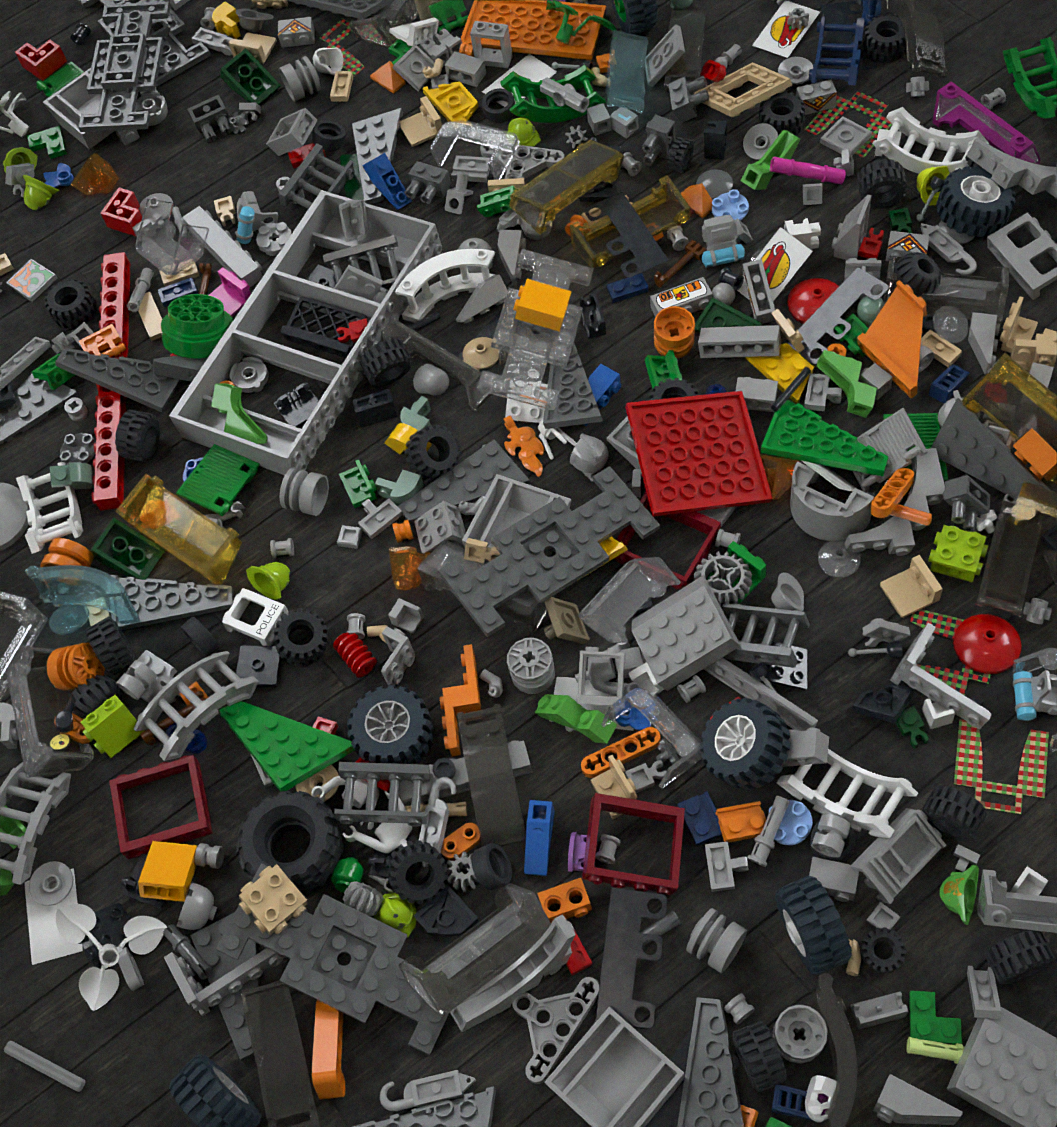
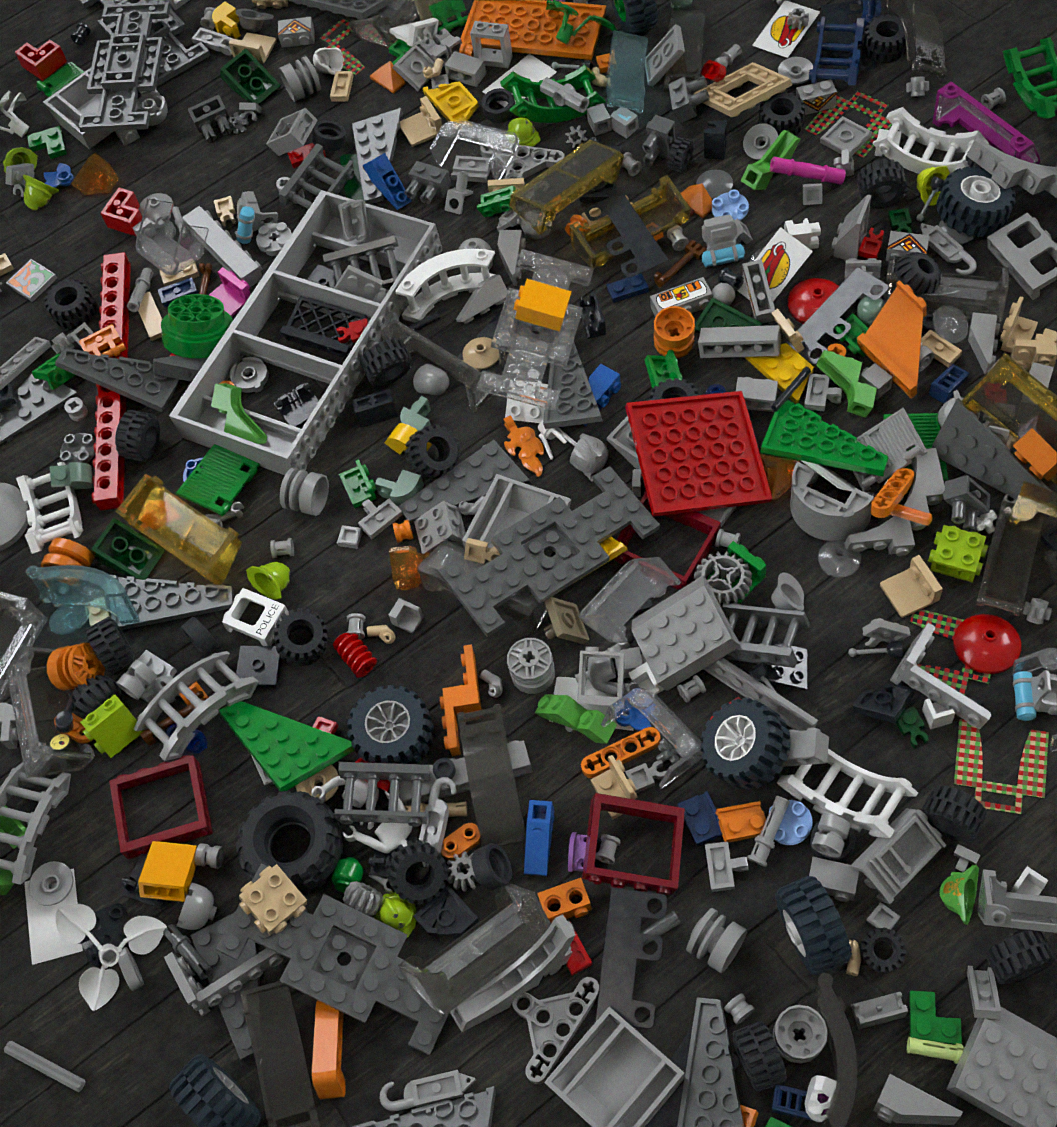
(400, 659): light grey bracket -> none

